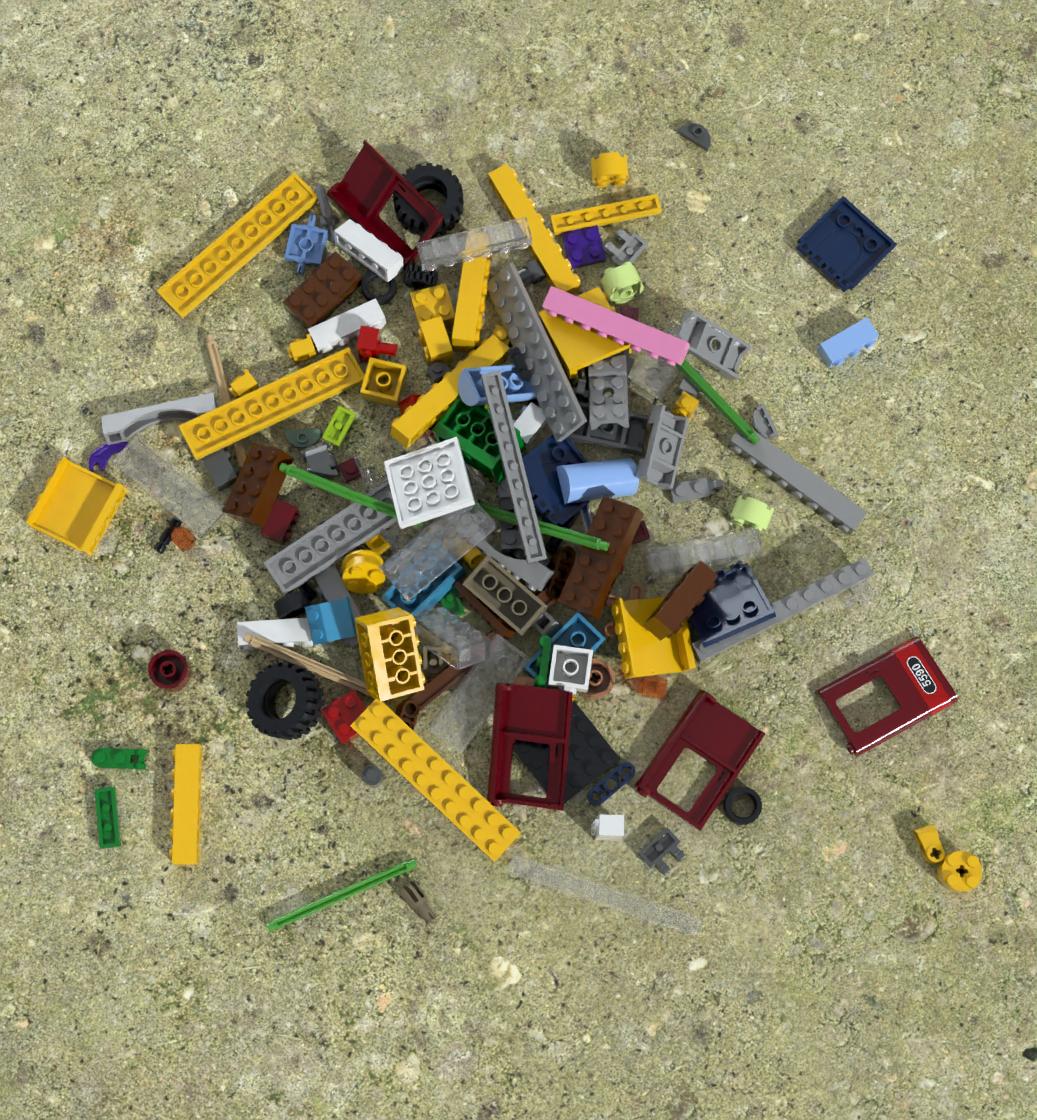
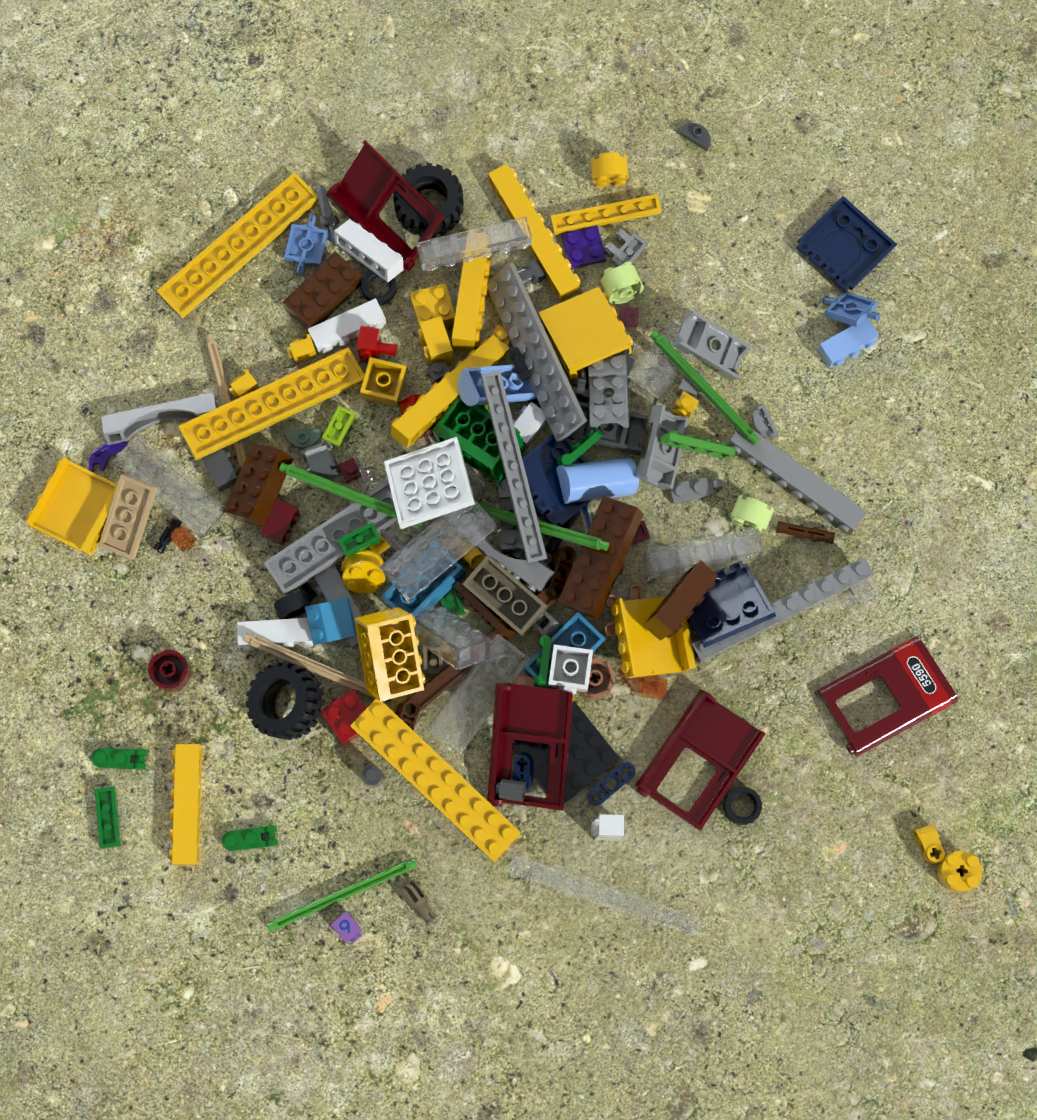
(128, 516): none -> tan plate
(249, 838): none -> green plate
(347, 928): none -> medium lavender brick
(359, 540): none -> green plate
(419, 279): black tyre -> none
(511, 790): none -> dark grey brick
(528, 769): none -> dark blue beam
(579, 448): none -> green plate
(616, 326): bright pink brick -> none
(659, 848): dark grey plate -> none
(701, 446): none -> bright green plate
(805, 532): none -> reddish brown pin
(851, 309): none -> medium blue plate

